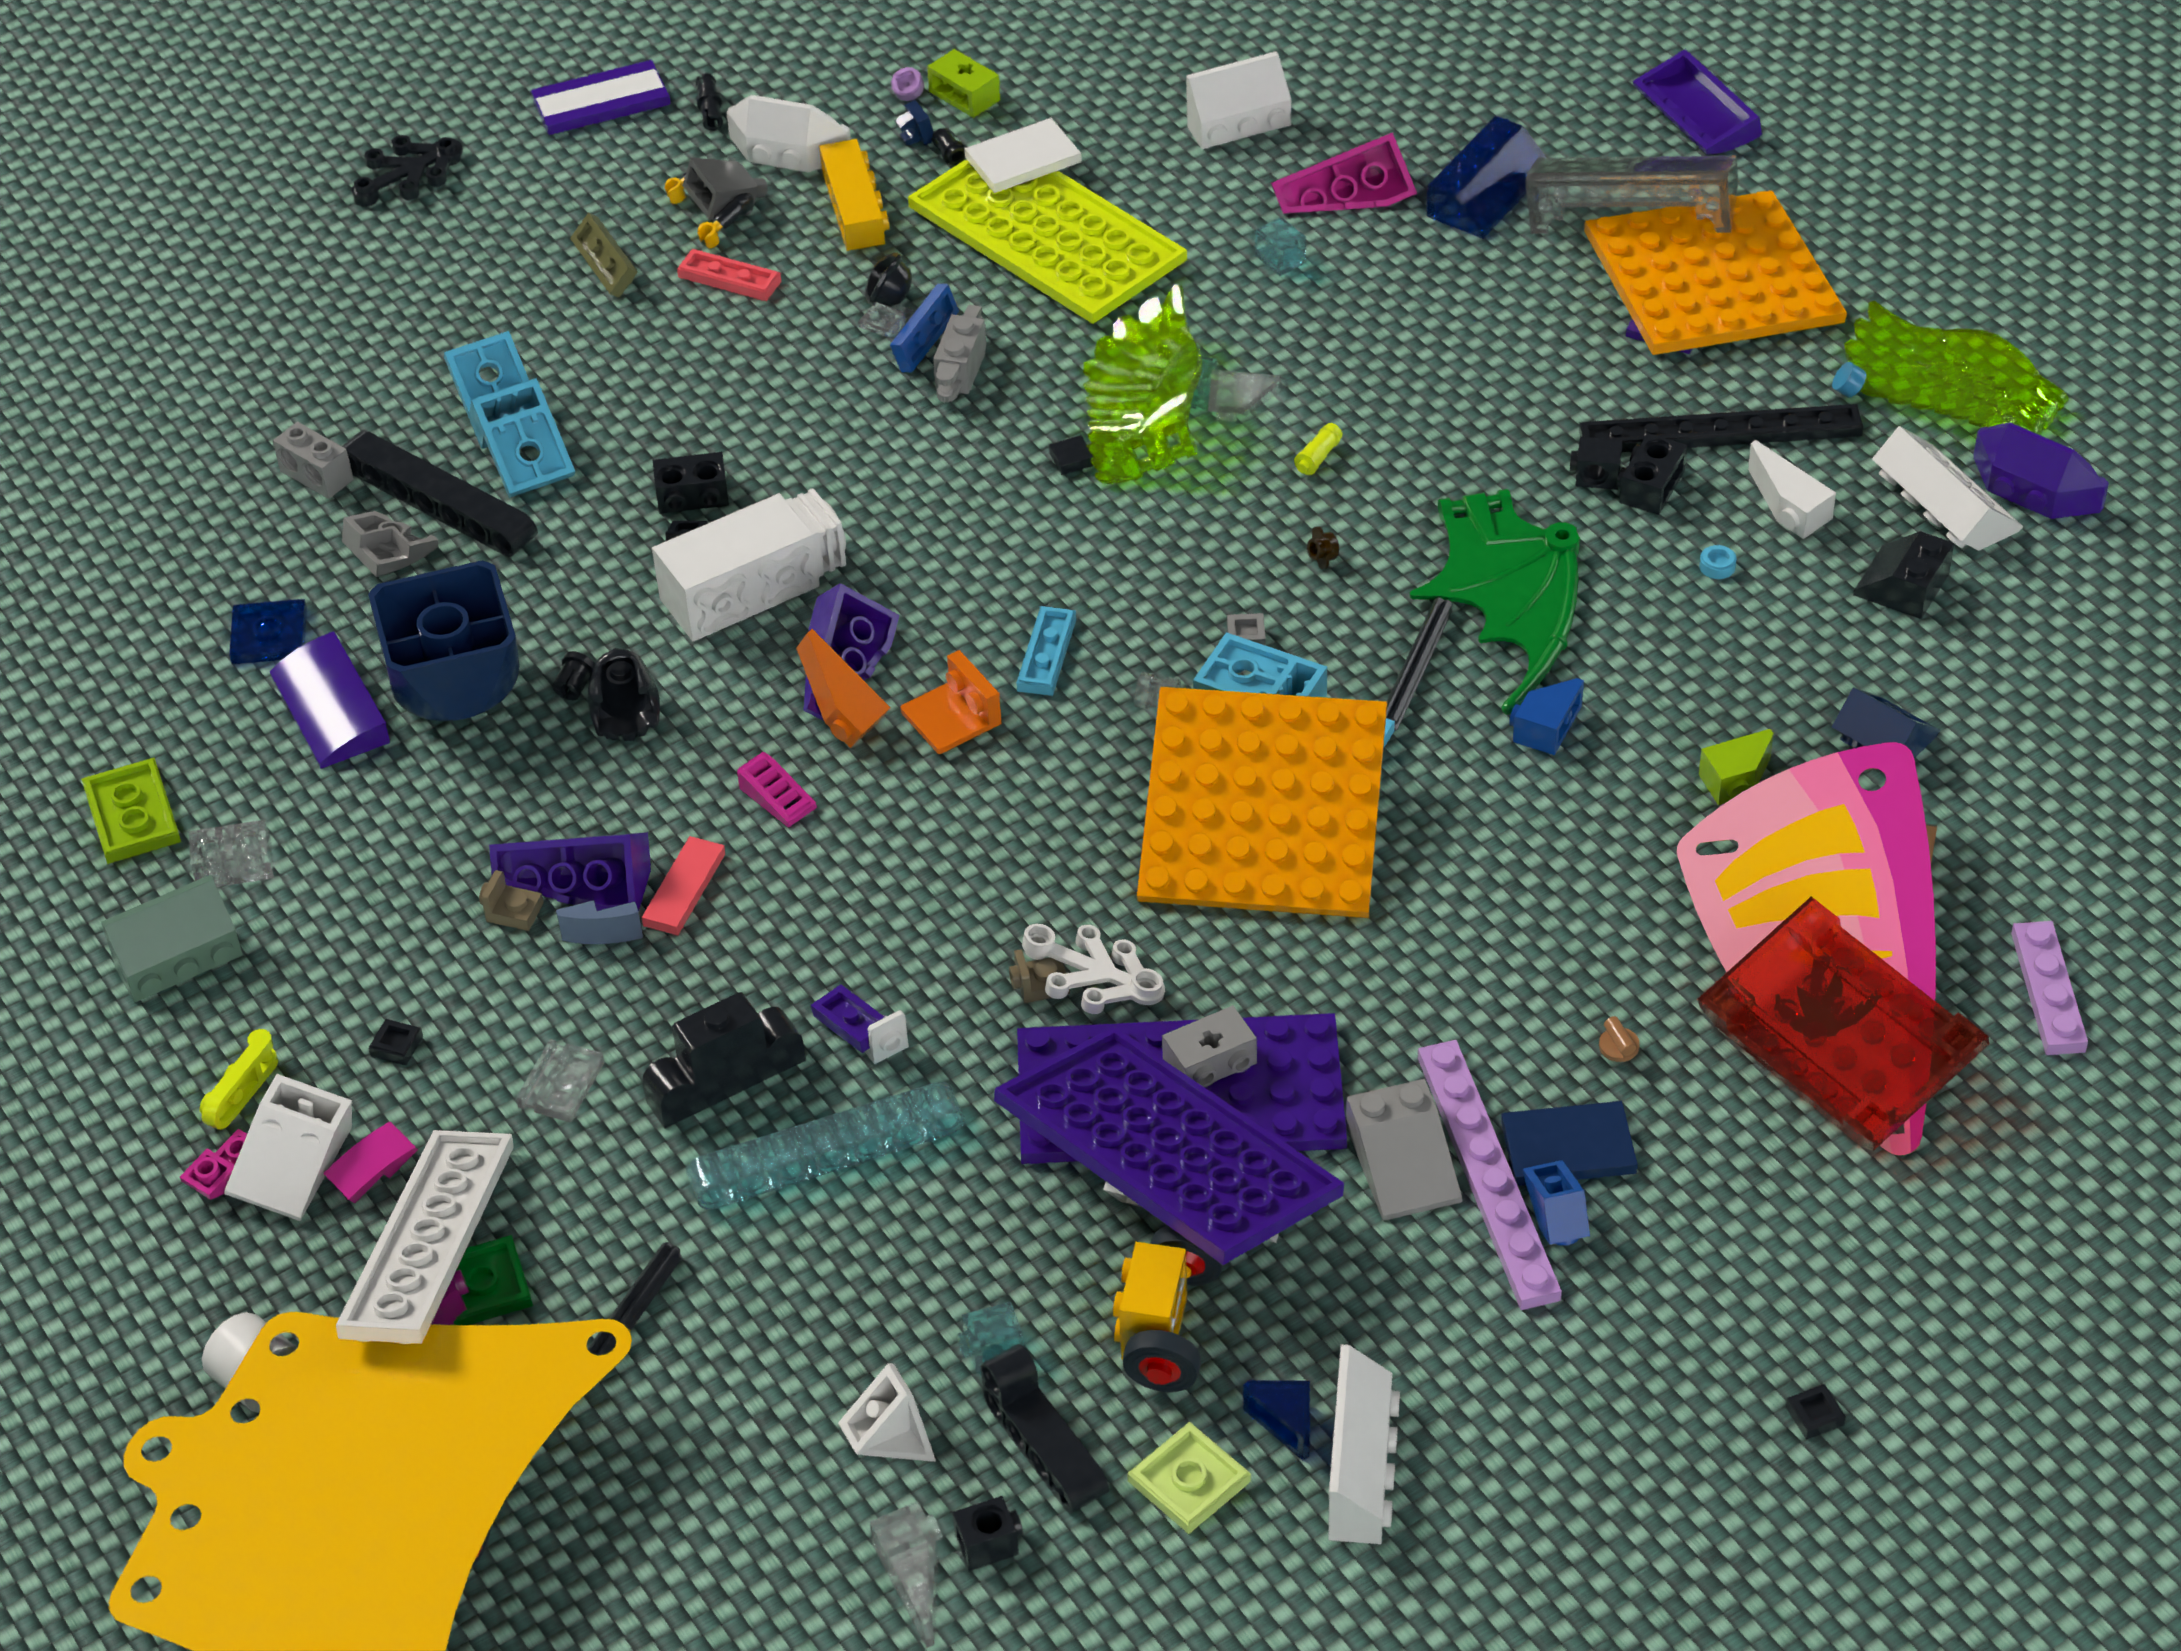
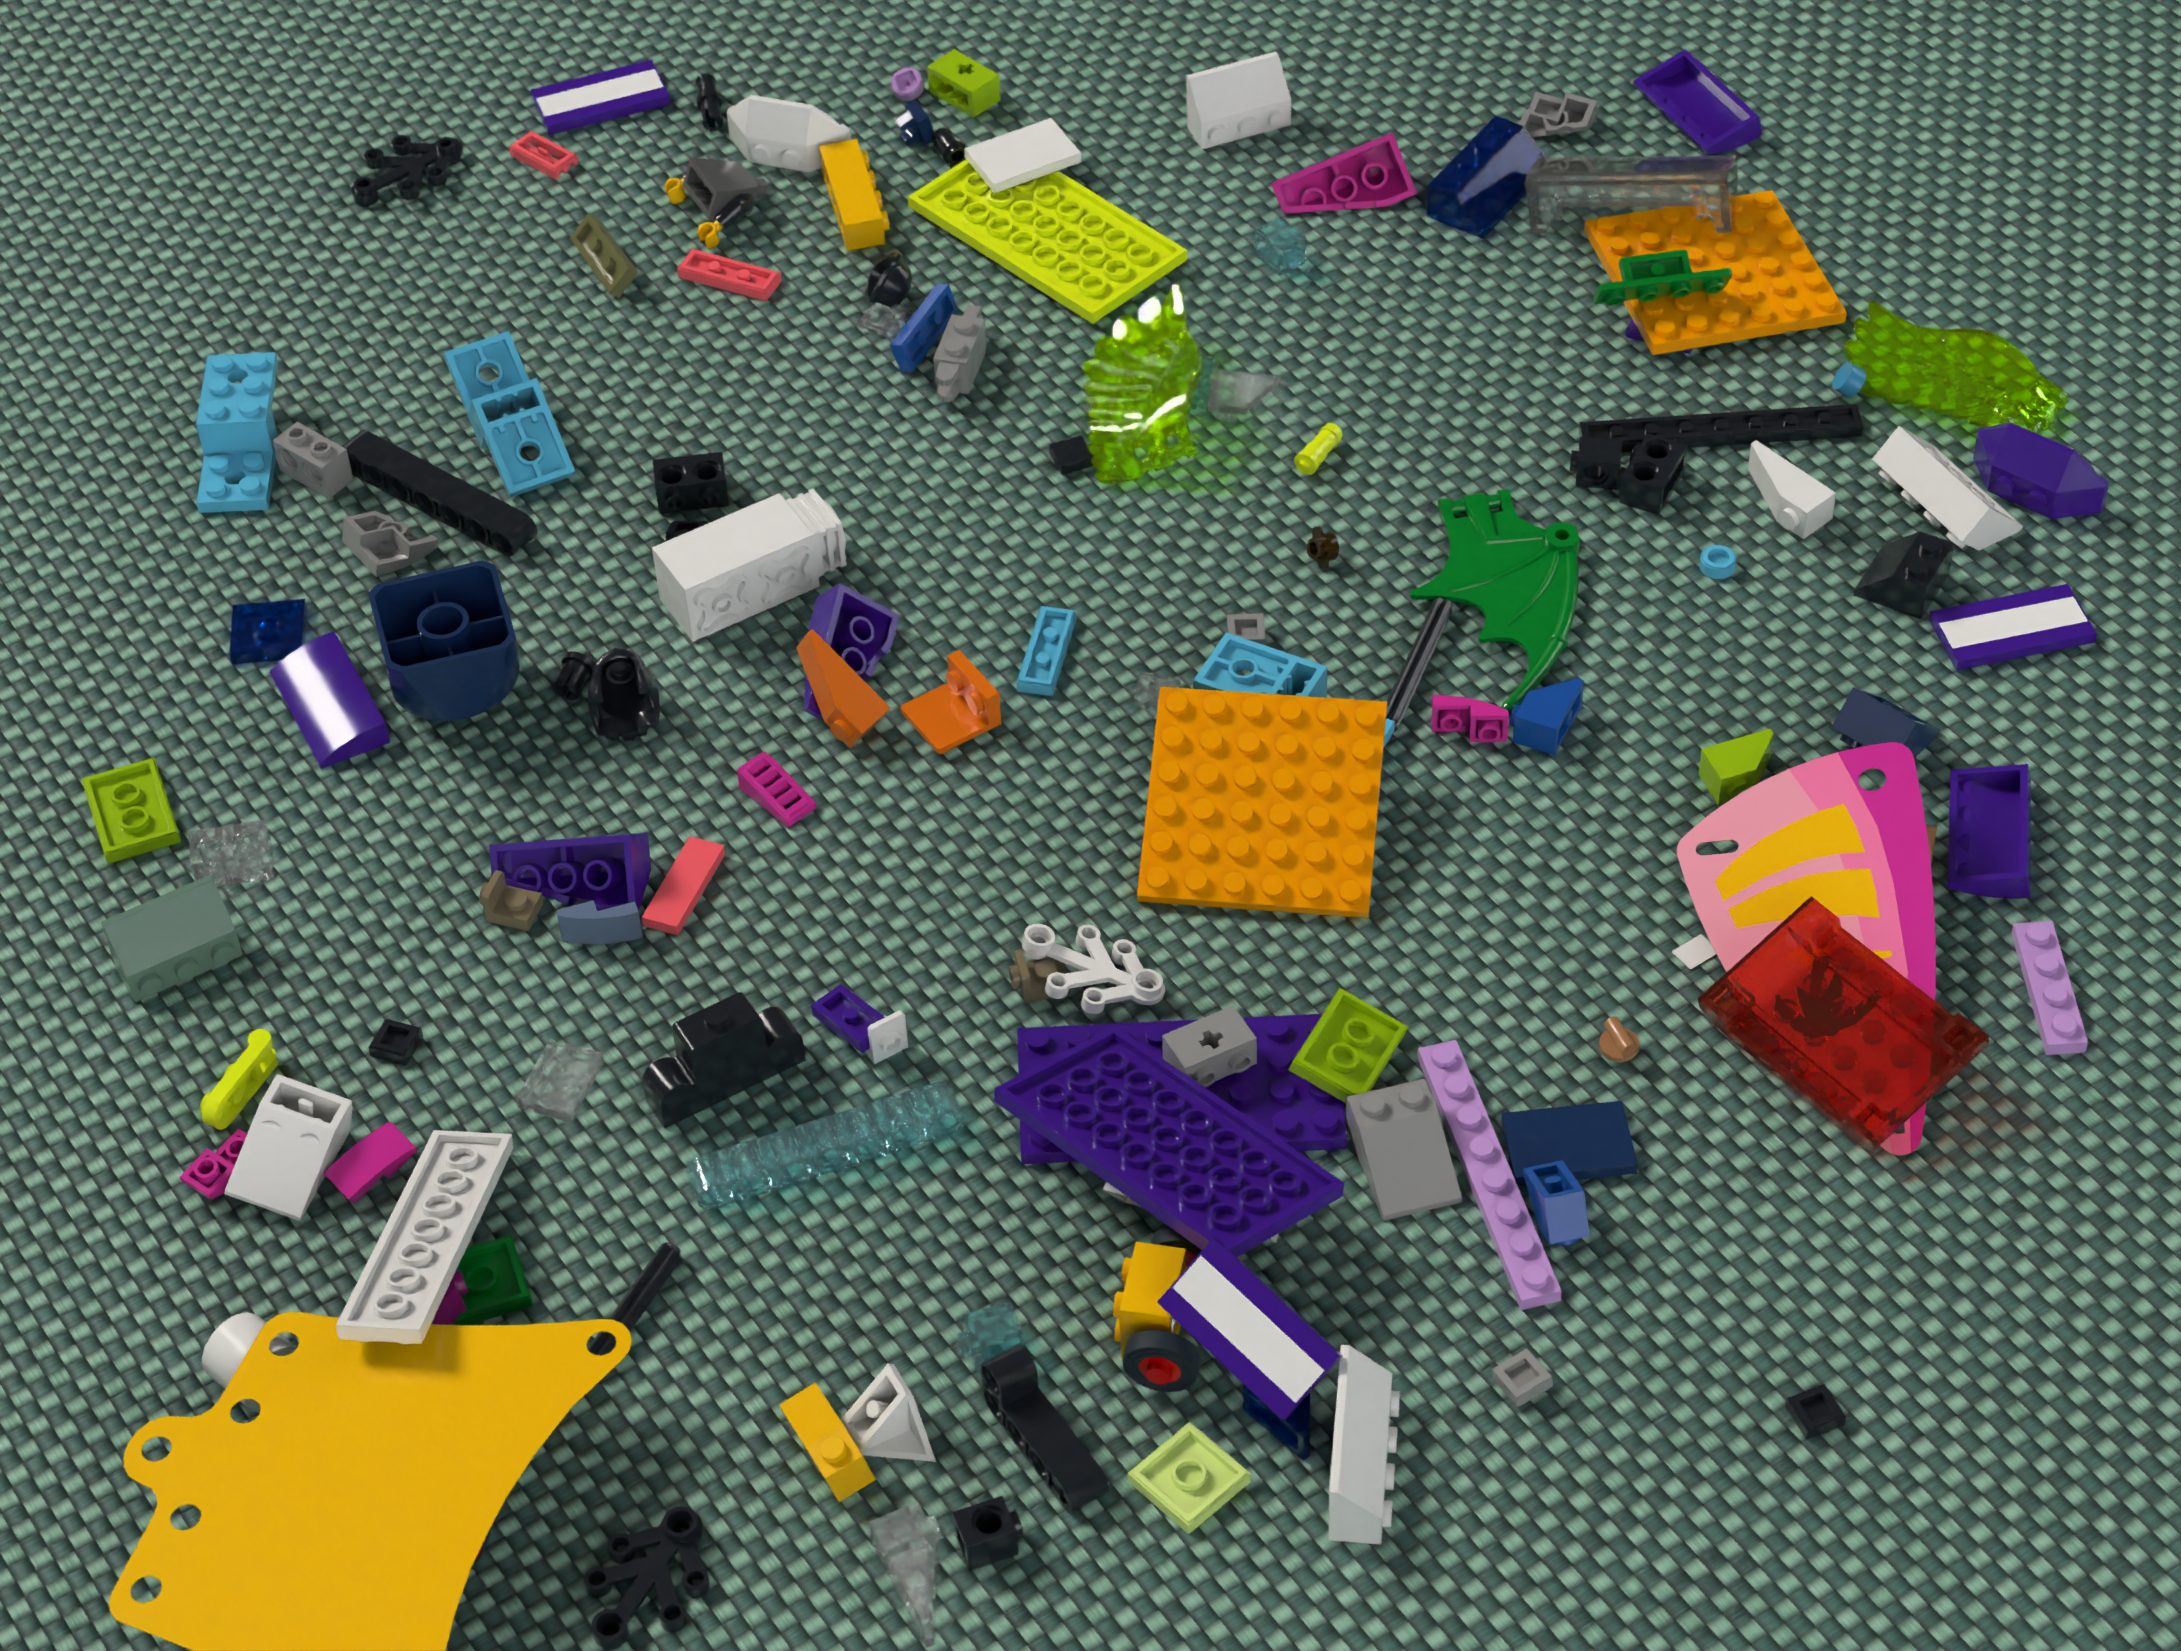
(237, 432): none -> medium azure bracket
(540, 158): none -> coral tile
(647, 1573): none -> black plant
(827, 1442): none -> yellow slope
(1249, 1329): none -> tile
(1348, 1047): none -> lime tile
(1481, 719): none -> dark pink slope
(1522, 1377): none -> light grey plate
(1558, 116): none -> light grey slope
(1659, 275): none -> green bracket
(1695, 951): none -> white sticker
(1990, 831): none -> dark purple slope
(2012, 627): none -> tile

